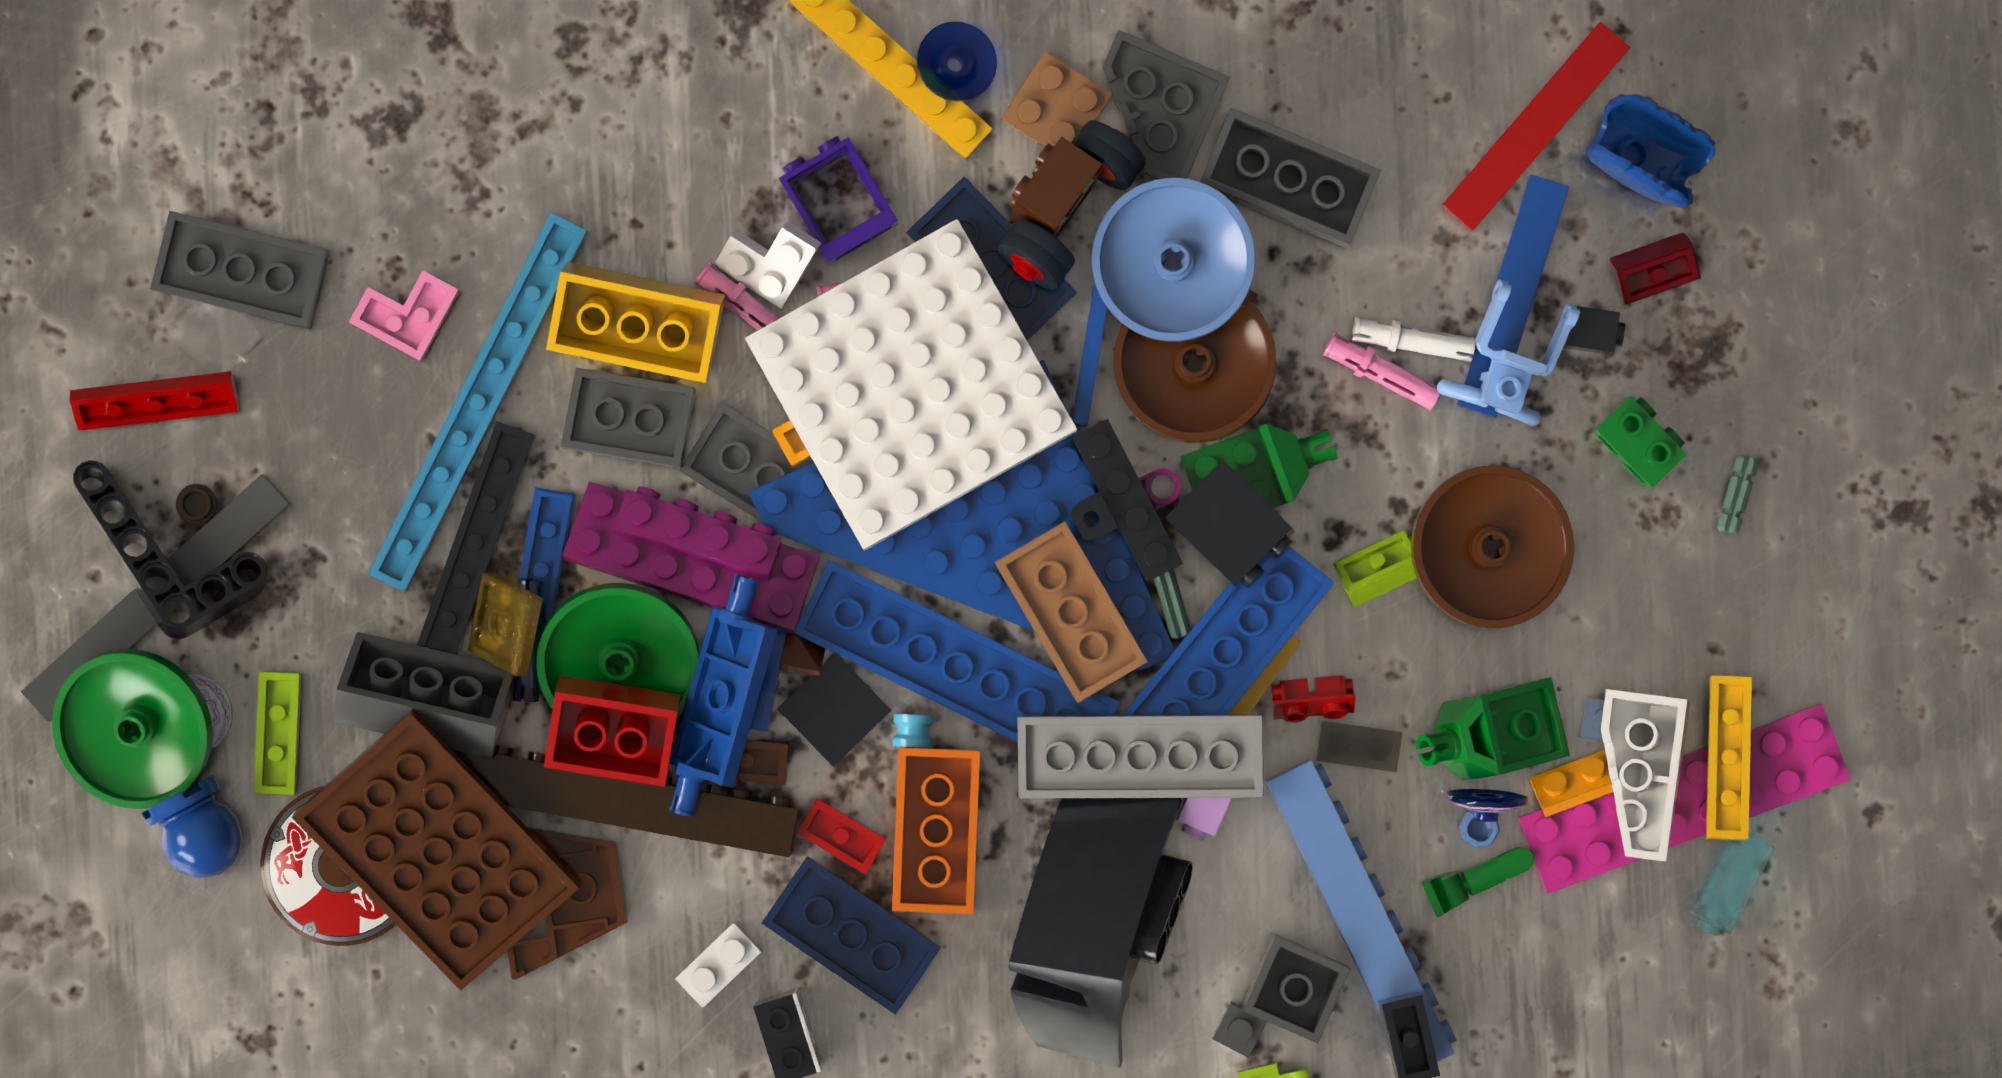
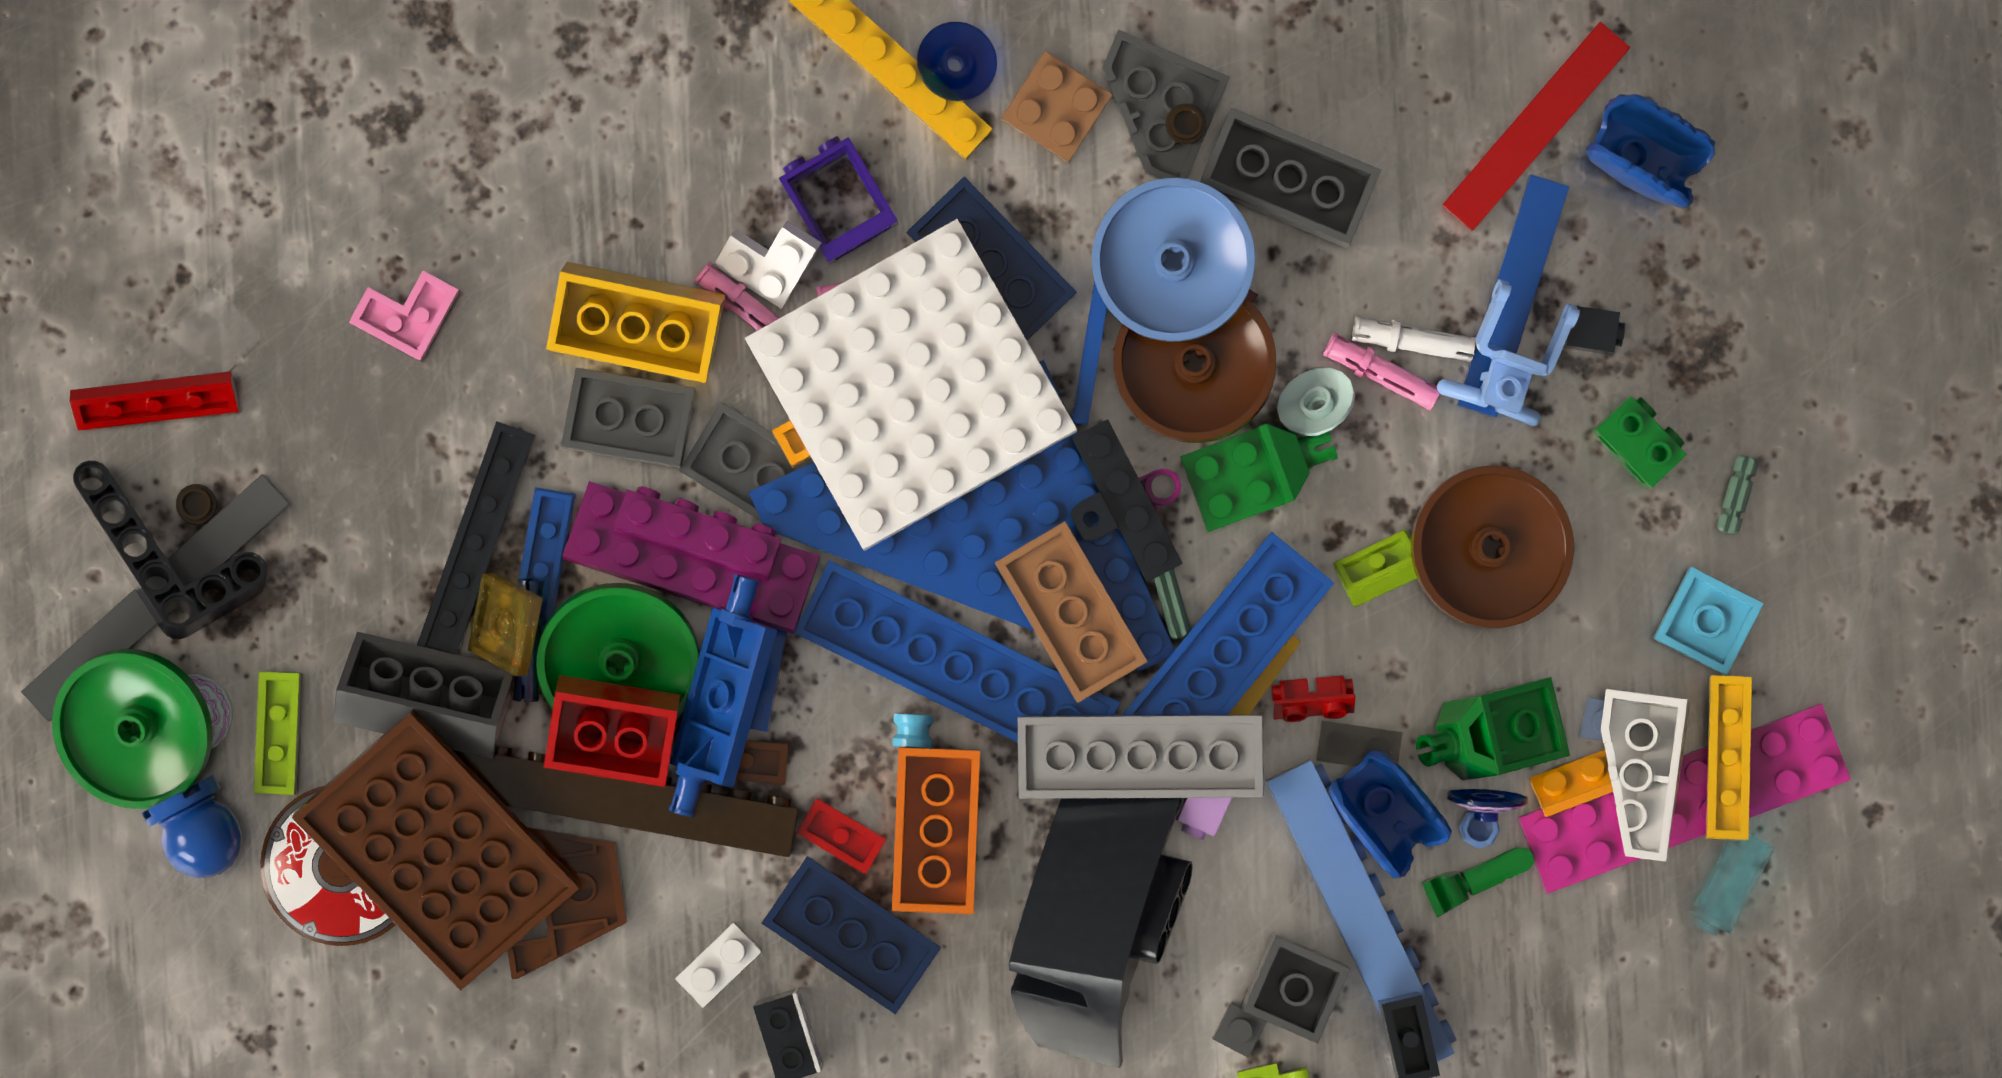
(239, 269): dark grey plate -> none
(477, 404): dark azure plate -> none
(801, 656): reddish brown slope -> none
(834, 709): black tile -> none
(1056, 192): brick -> none
(1185, 123): none -> dark brown plate
(1231, 526): black brick -> none
(1316, 401): none -> light aqua dish
(1388, 812): none -> blue animal
(1655, 267): dark red slope -> none
(1708, 621): none -> medium azure plate

